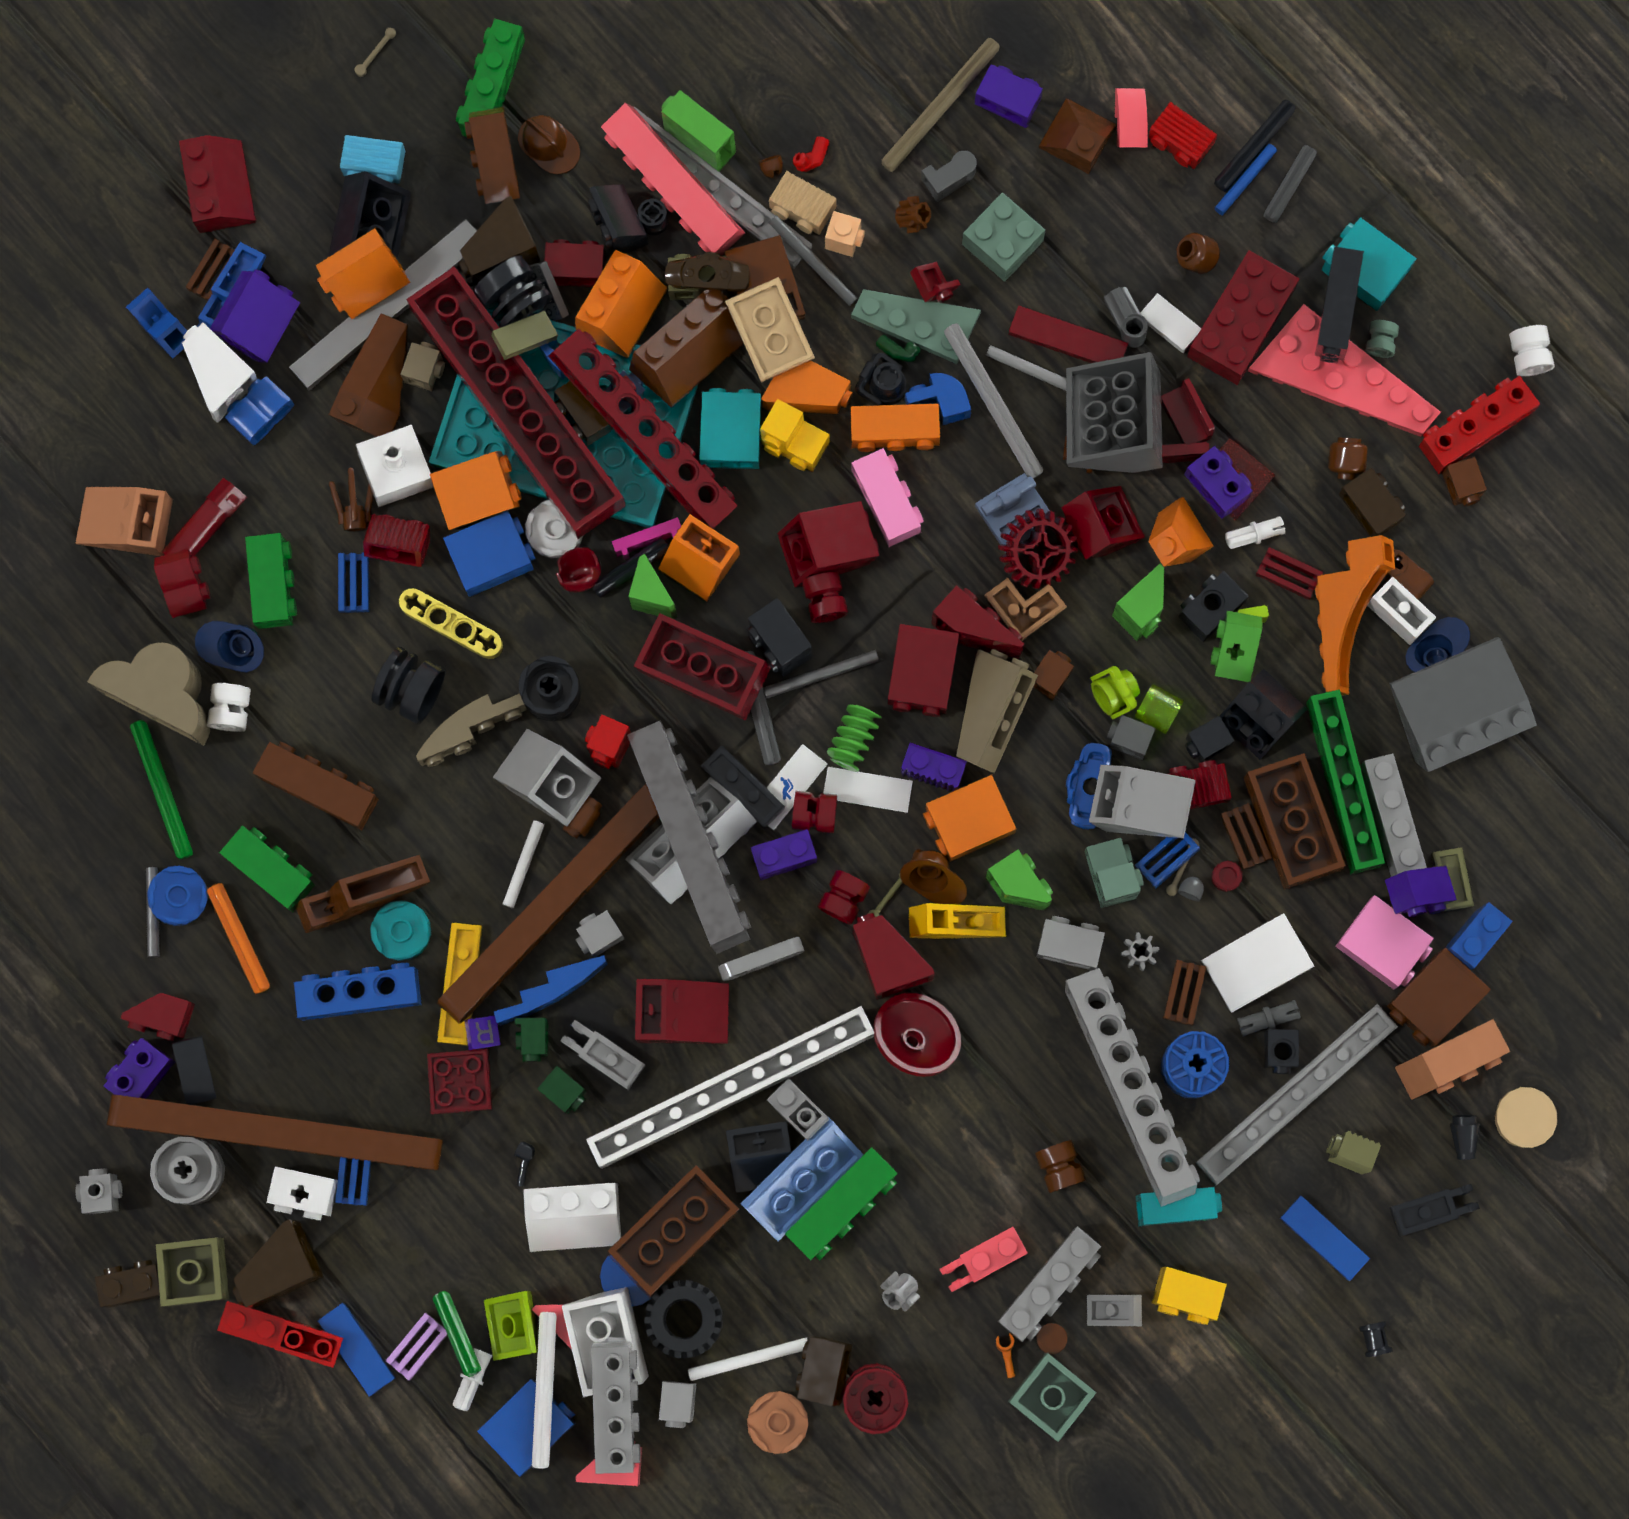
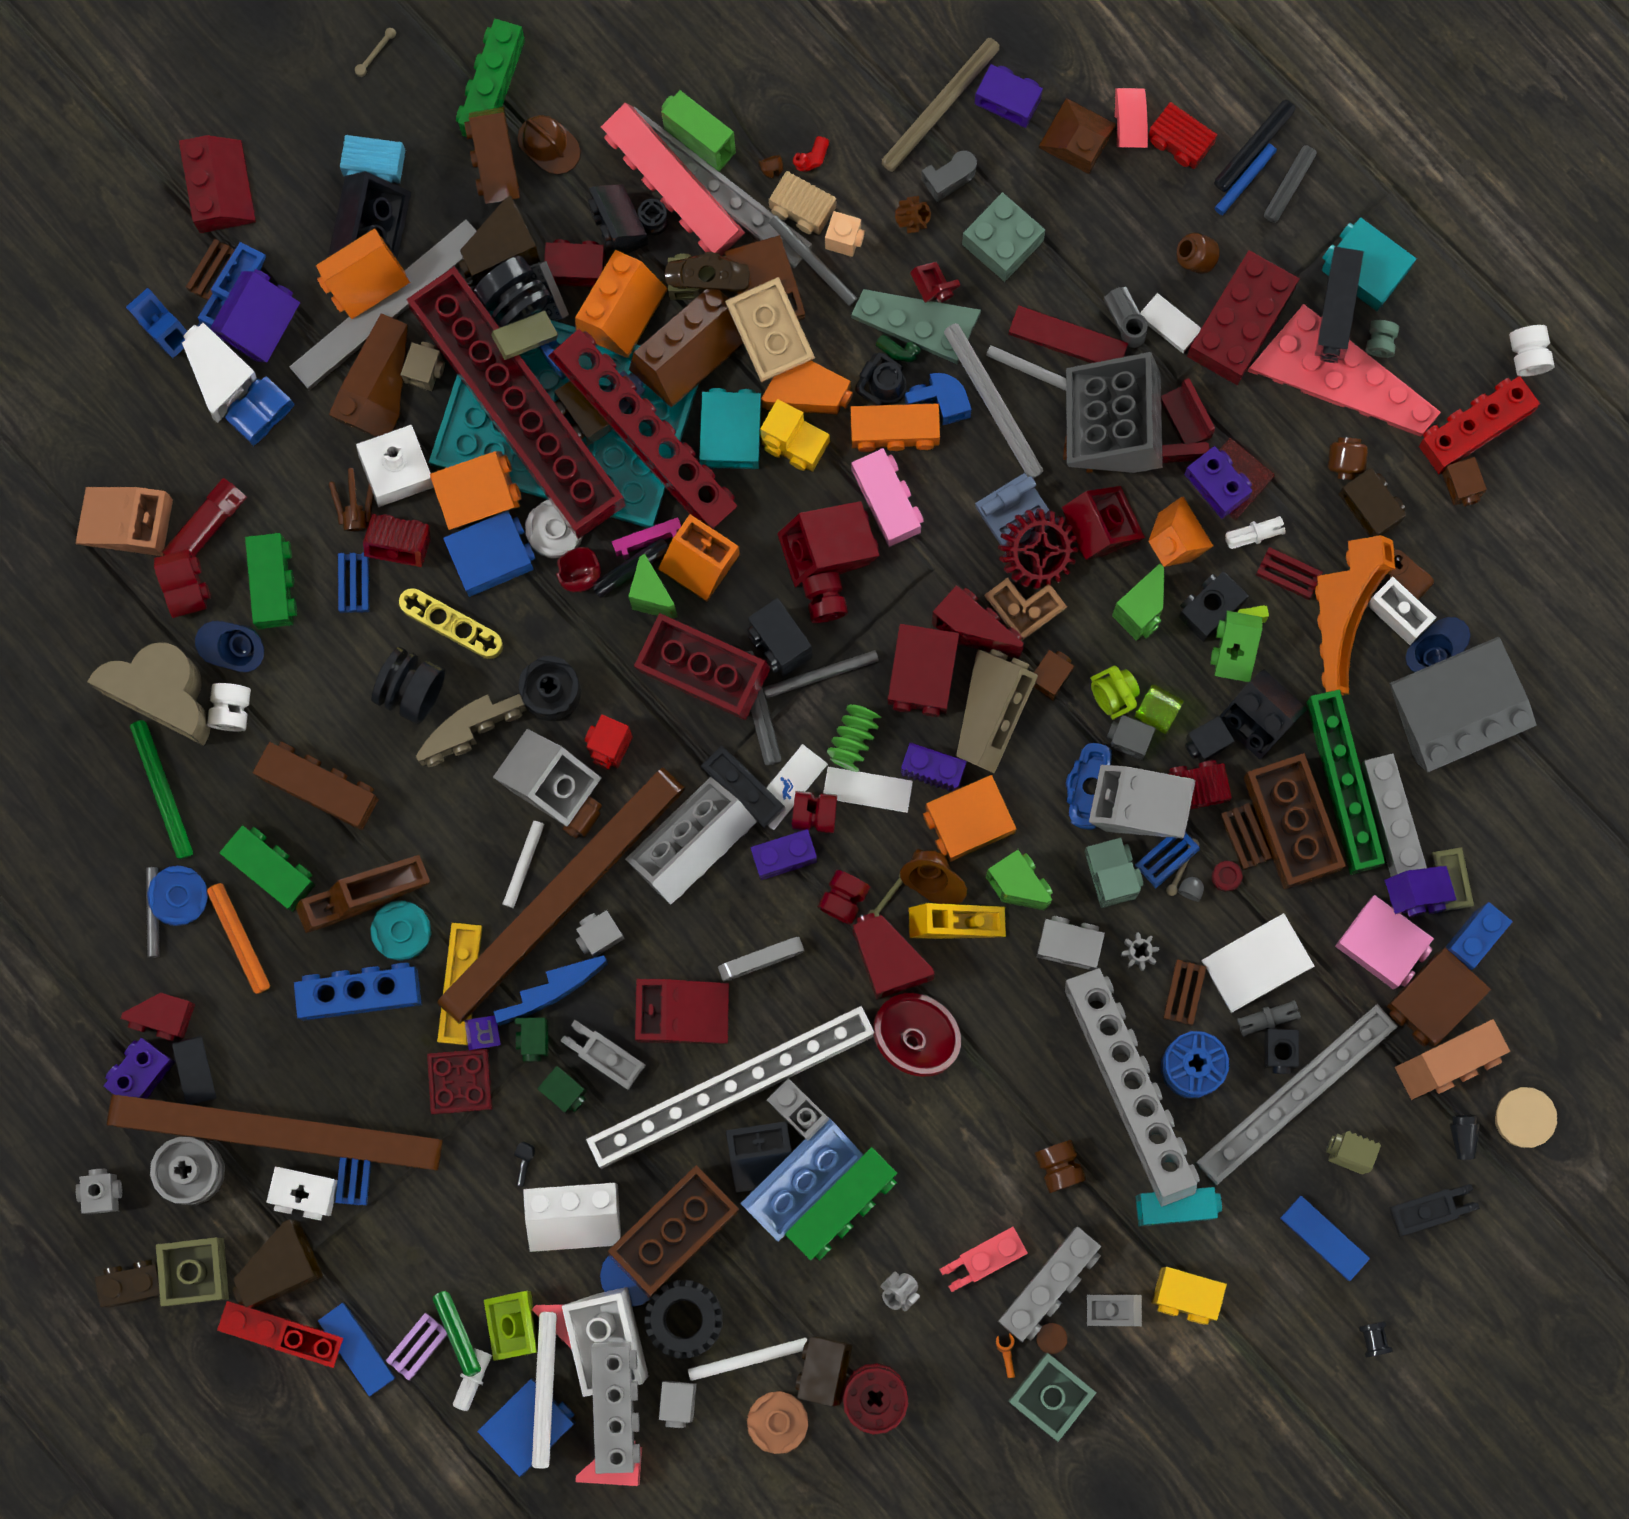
(688, 837): flat silver brick -> none

